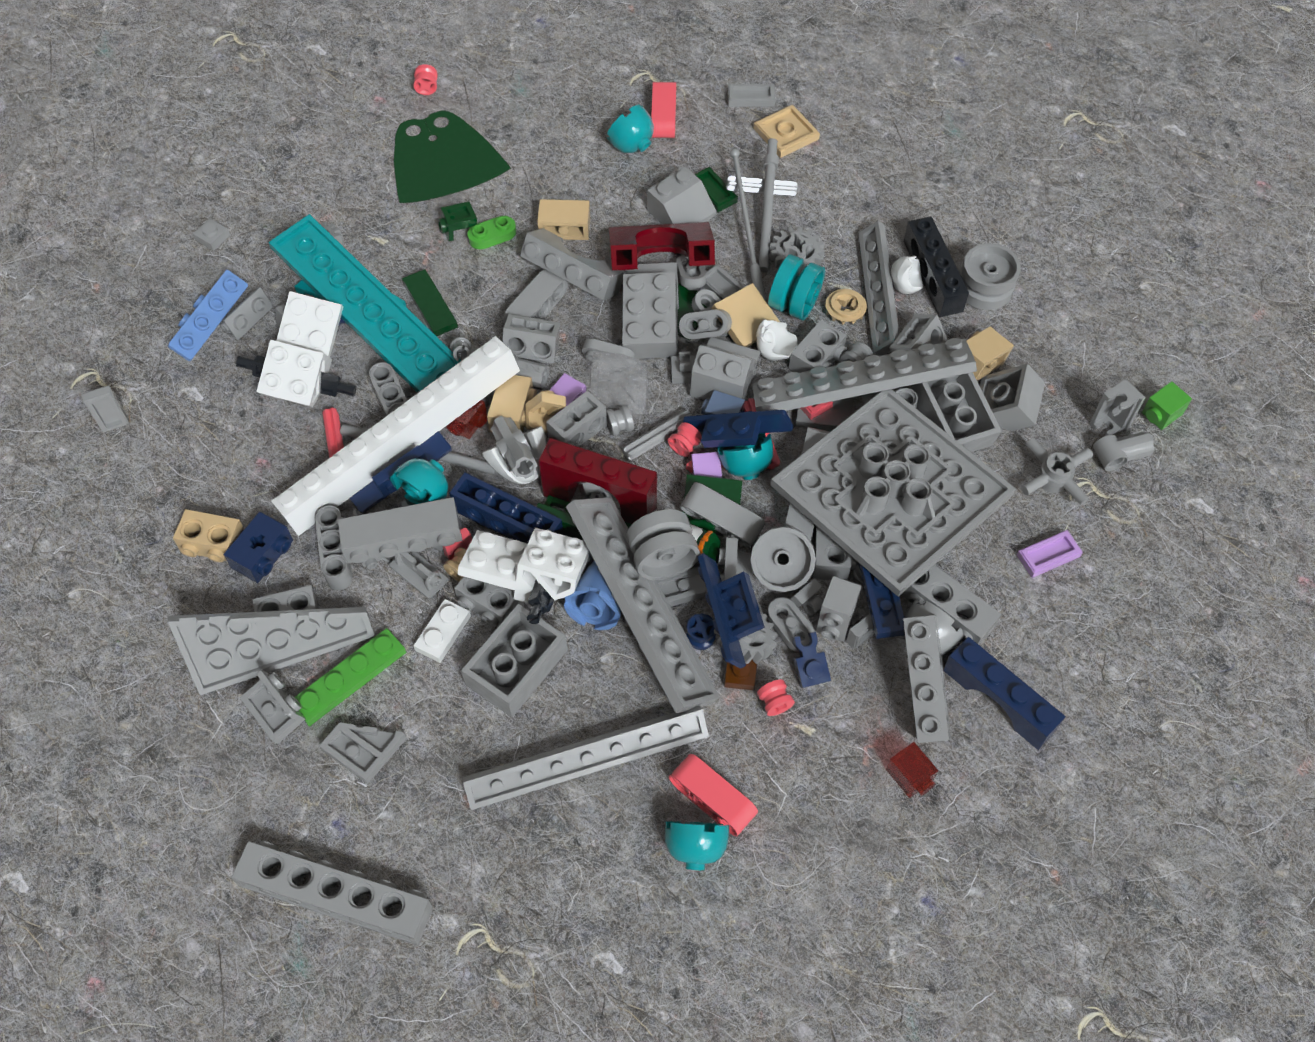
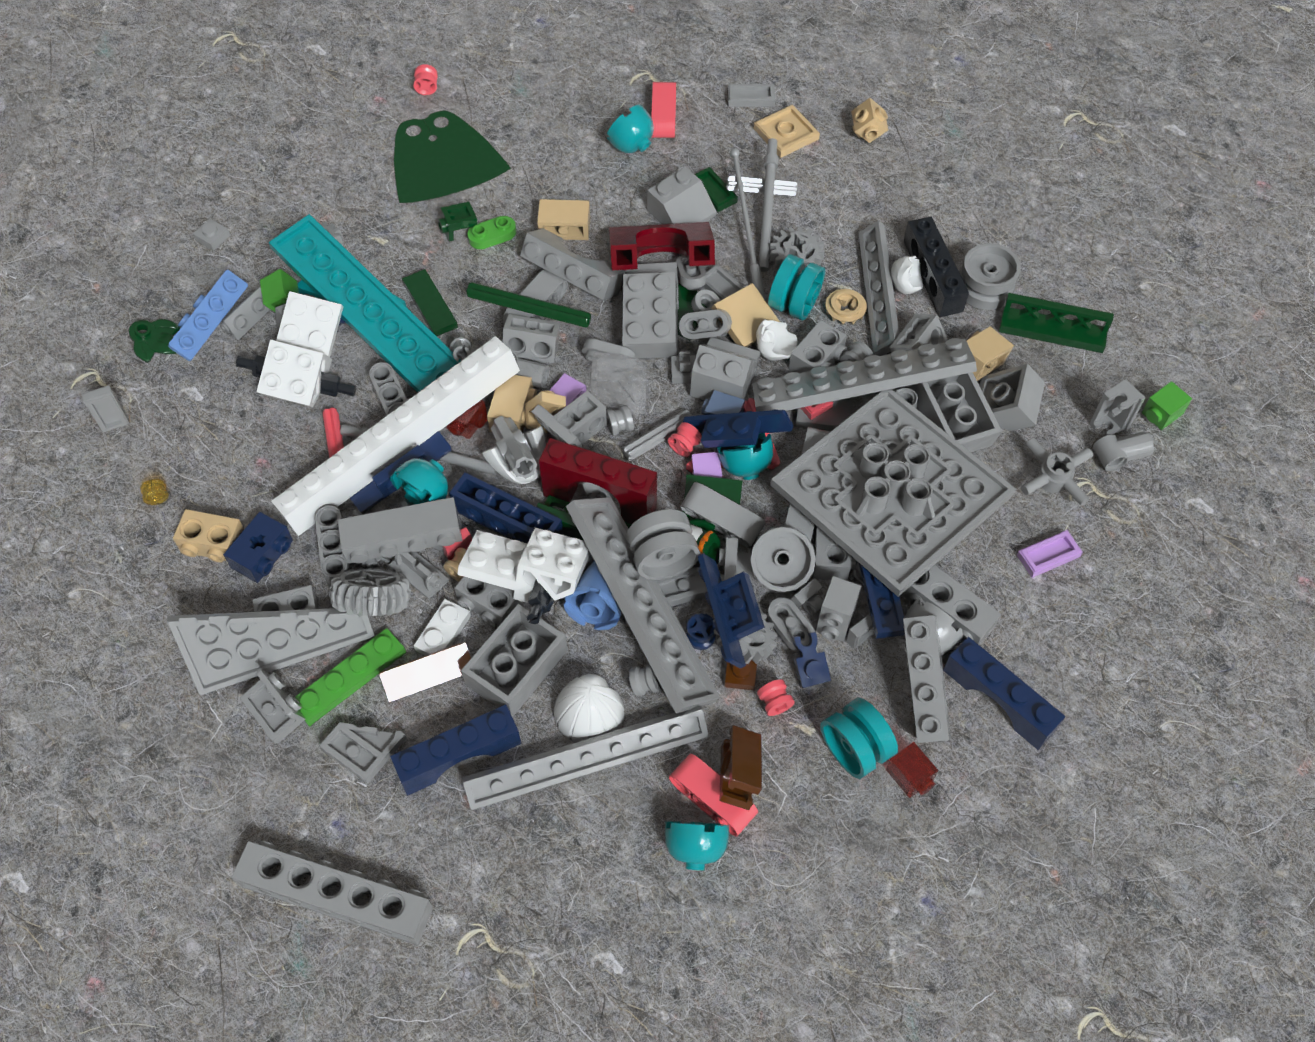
(153, 341): none -> dark green plate
(154, 492): none -> clear yellow bush
(276, 288): none -> bright green brick
(369, 592): none -> light grey gear
(425, 671): none -> tile
(428, 760): none -> dark blue arch
(528, 304): none -> dark green axle
(555, 427): none -> light grey tile
(588, 708): none -> white hair
(643, 680): none -> light grey wheel
(740, 767): none -> reddish brown piece
(859, 737): none -> teal wheel
(869, 120): none -> tan brick
(1054, 326): none -> dark green fence

